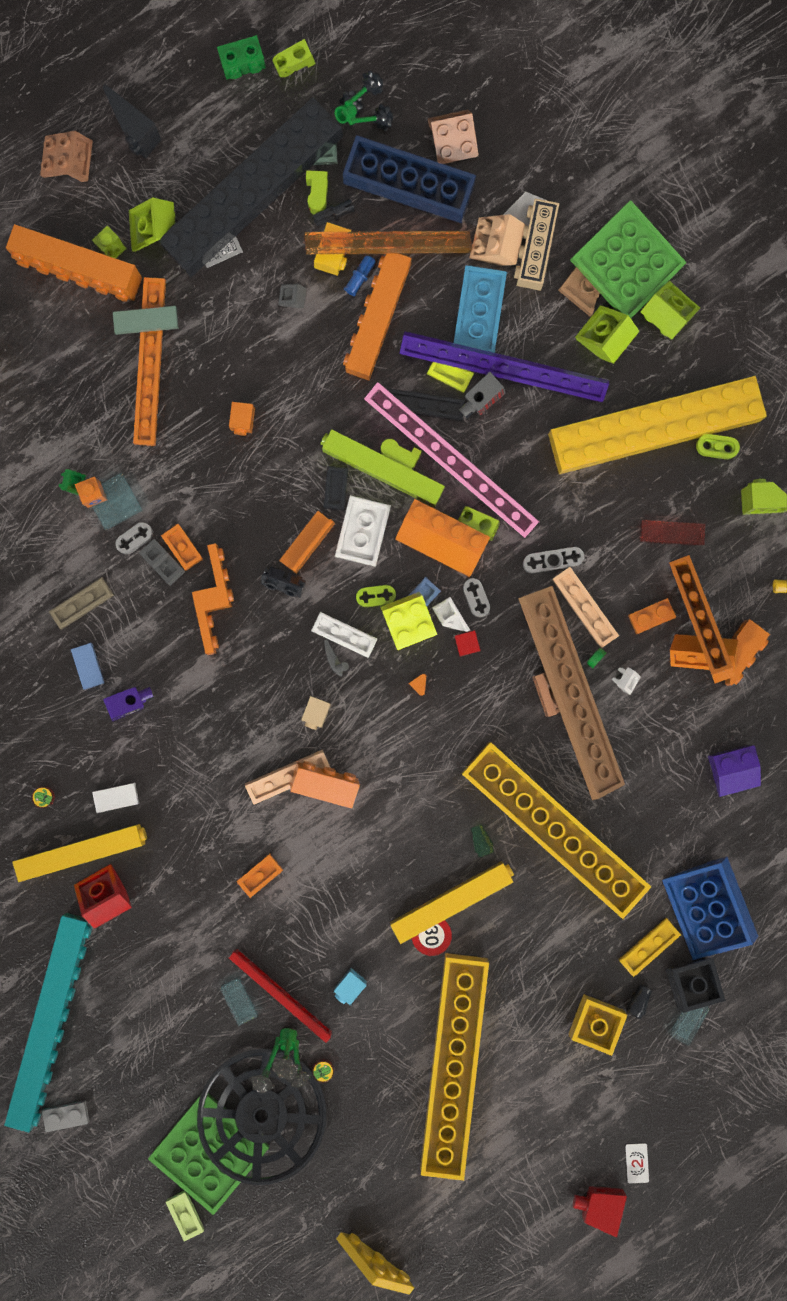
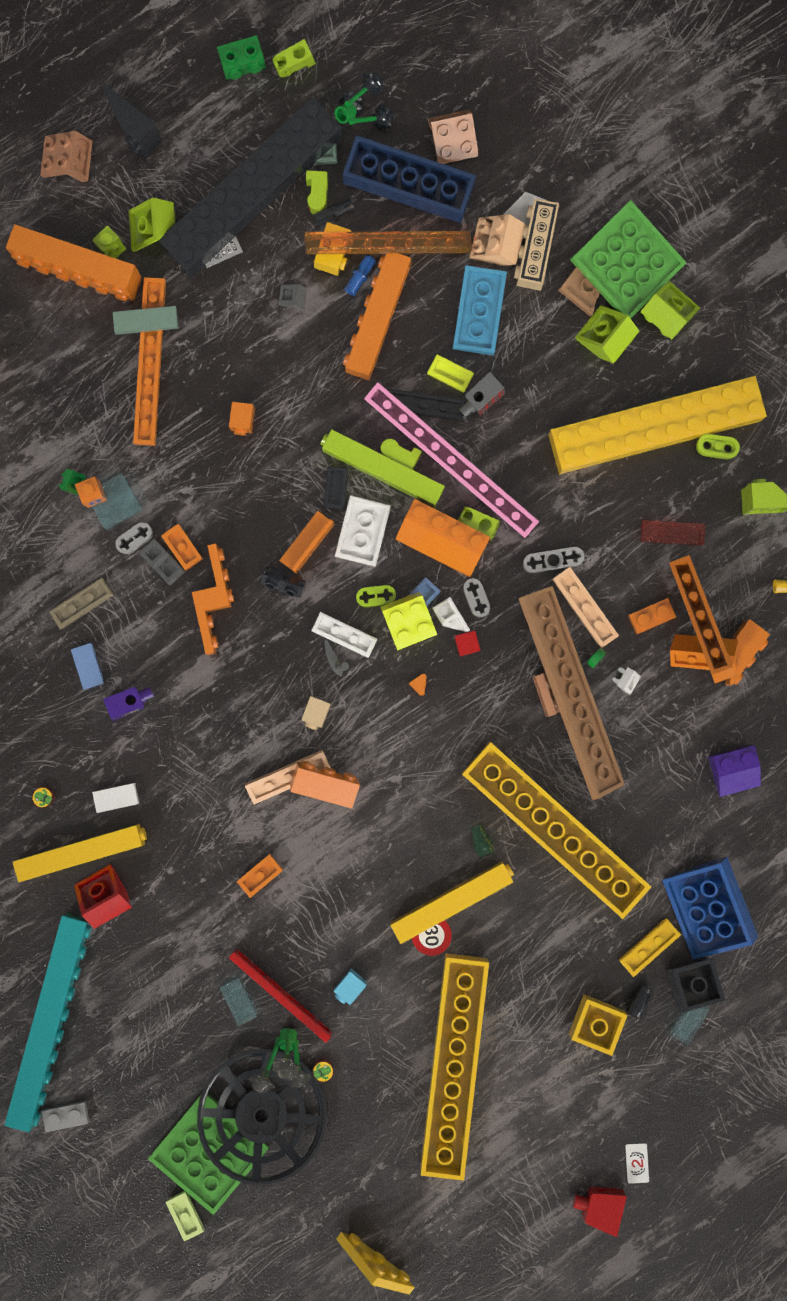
(504, 366): dark purple plate -> none

